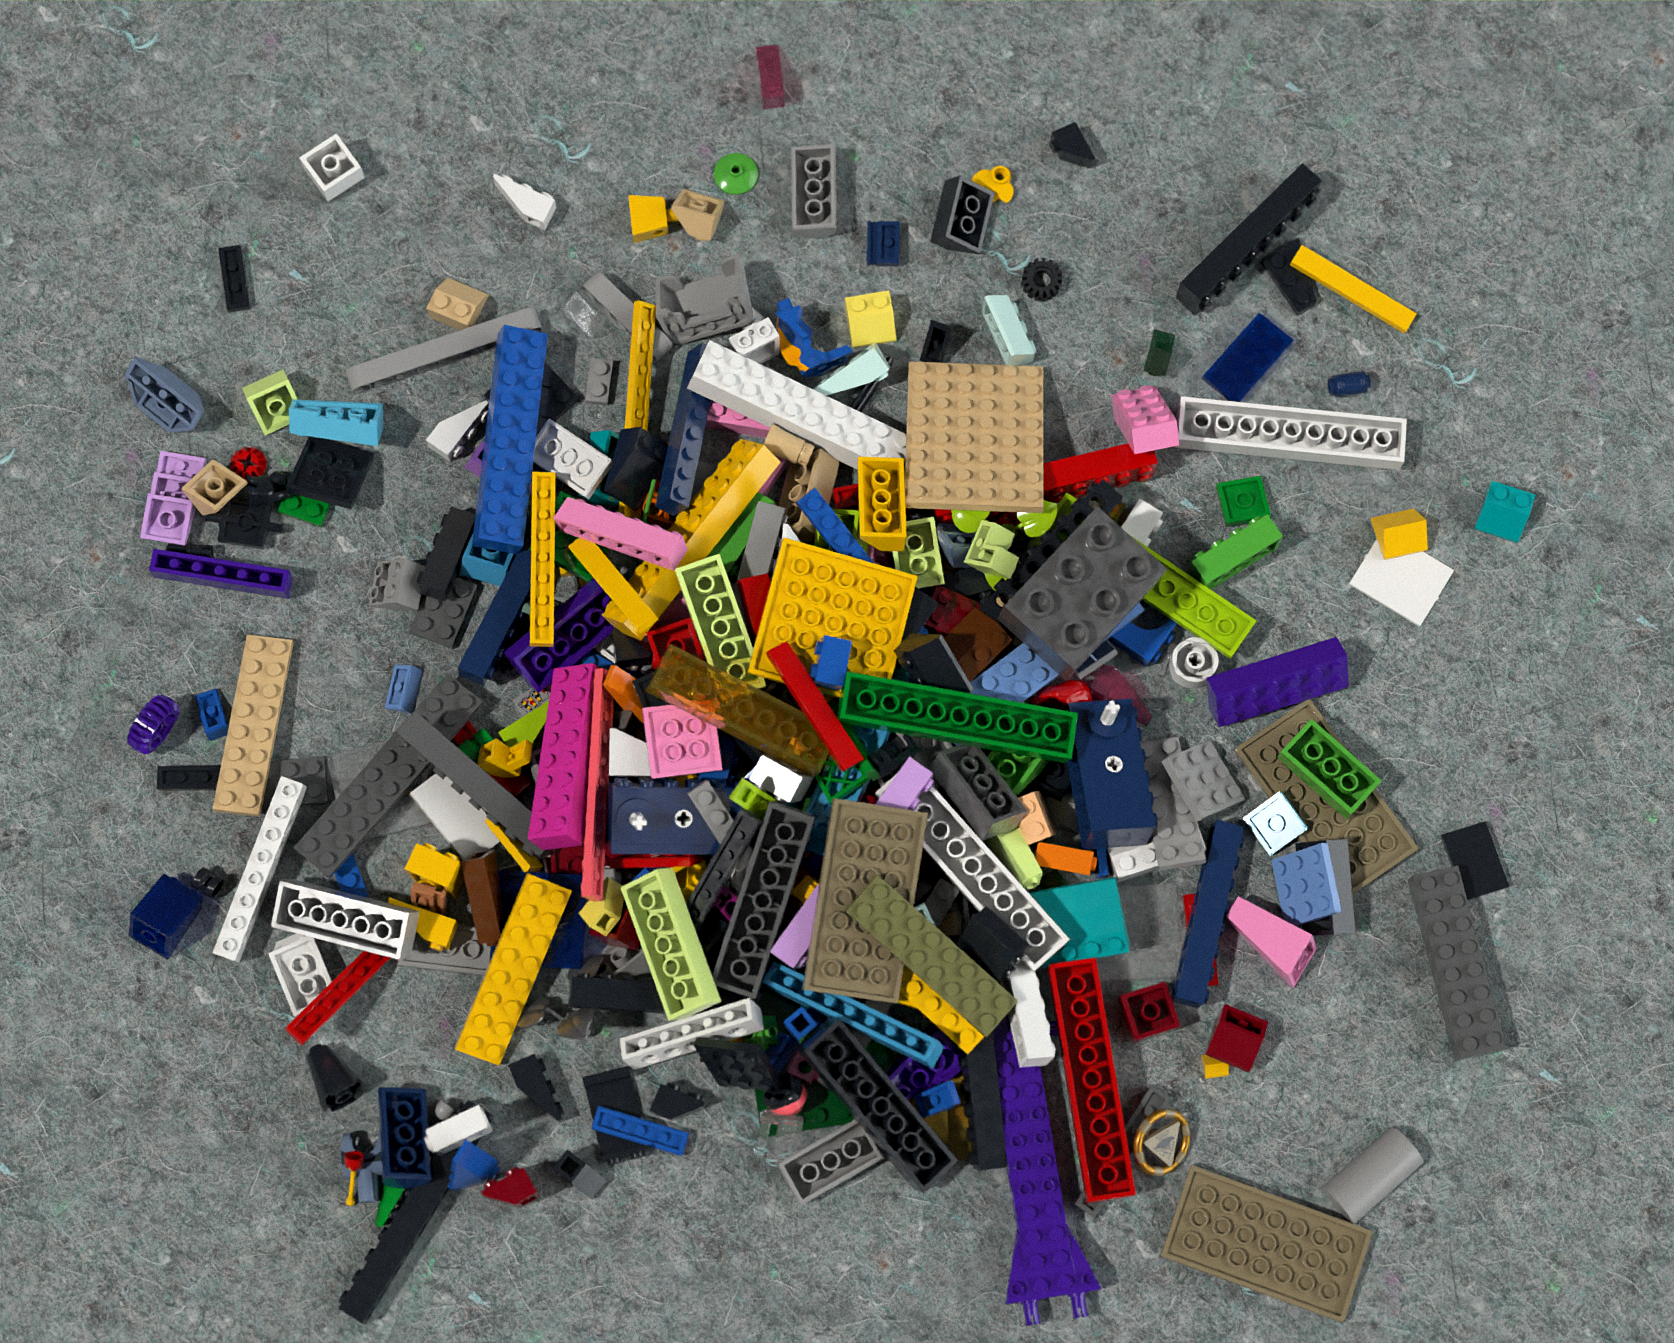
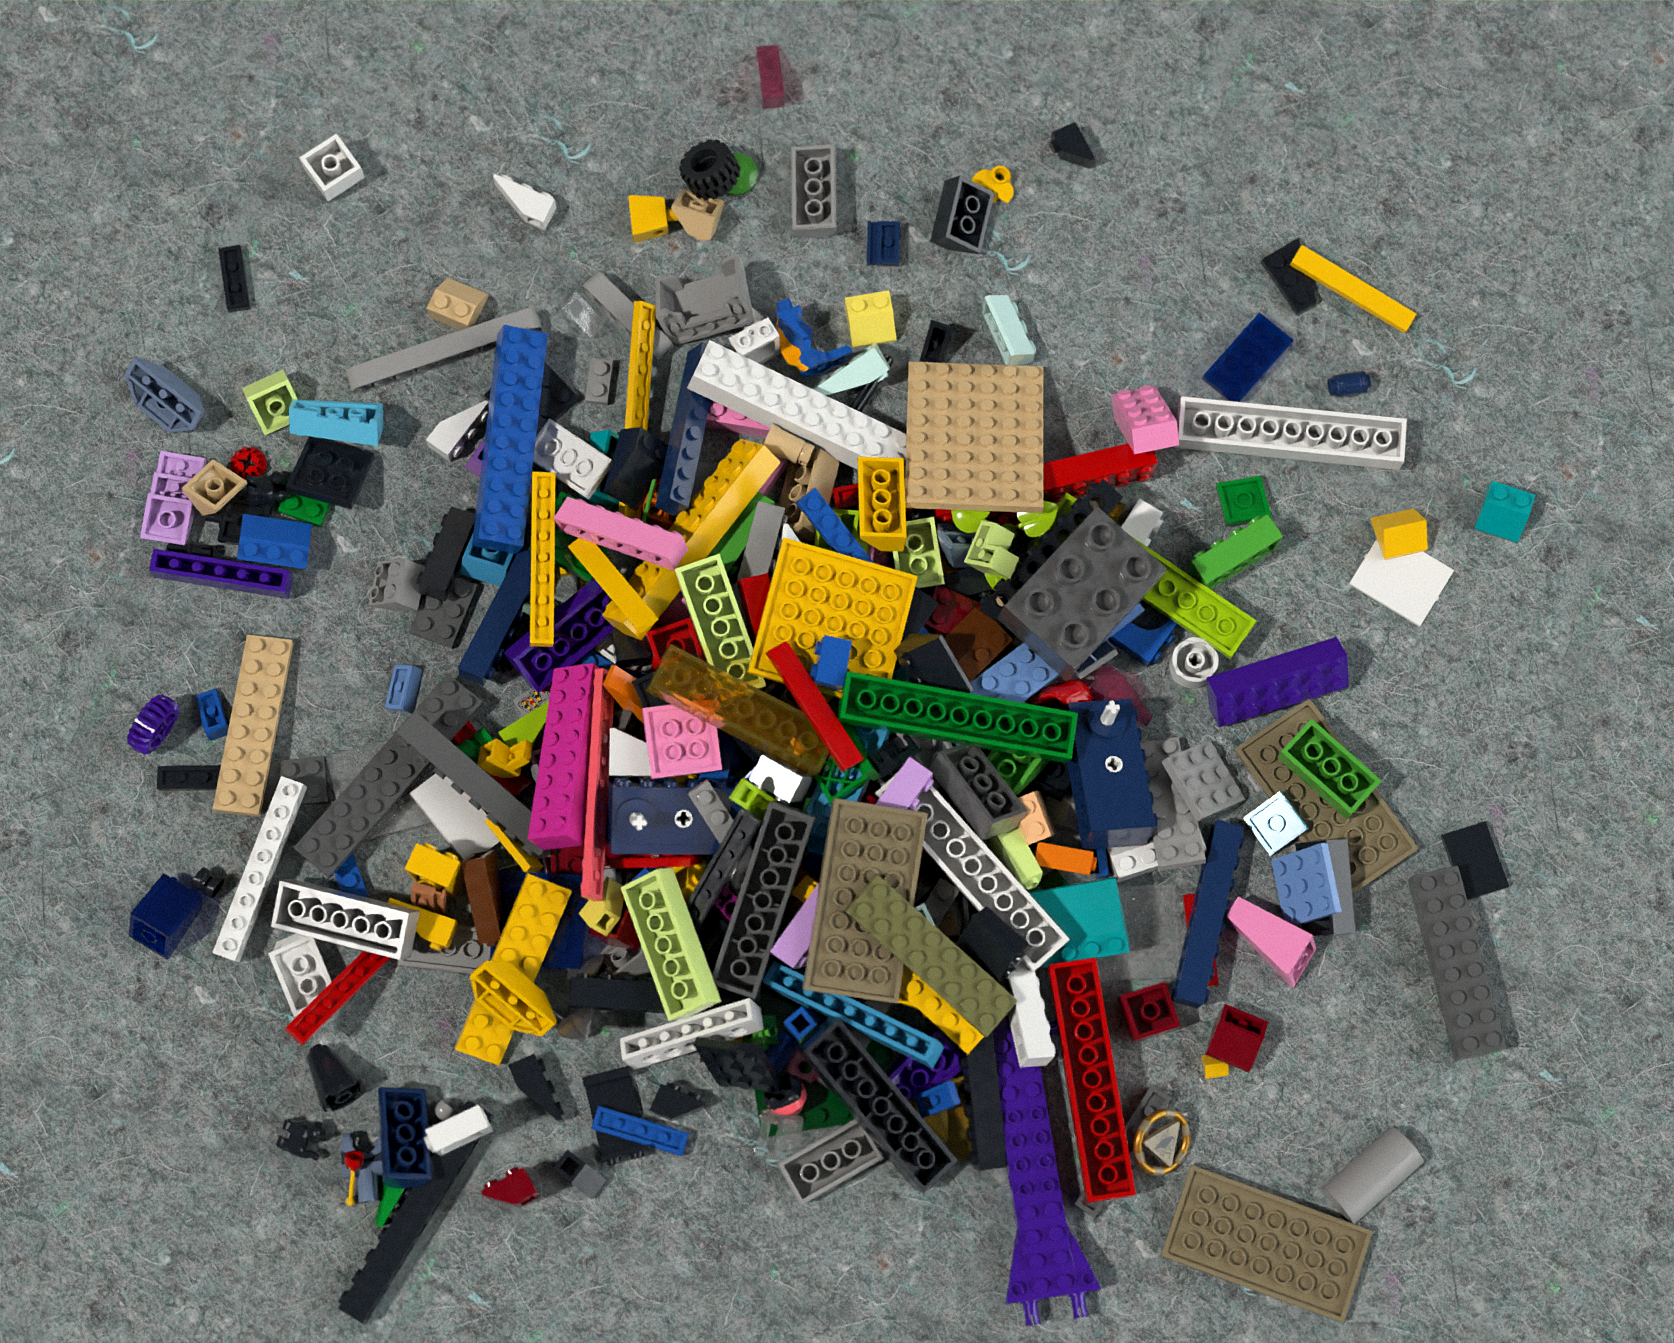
(274, 541): none -> blue slope
(298, 1138): none -> black animal
(471, 1167): blue wedge -> none
(512, 998): none -> yellow wedge
(709, 169): none -> black tyre
(1041, 267): black tyre -> none
(1159, 353): clear green slope -> none
(1248, 239): black brick -> none

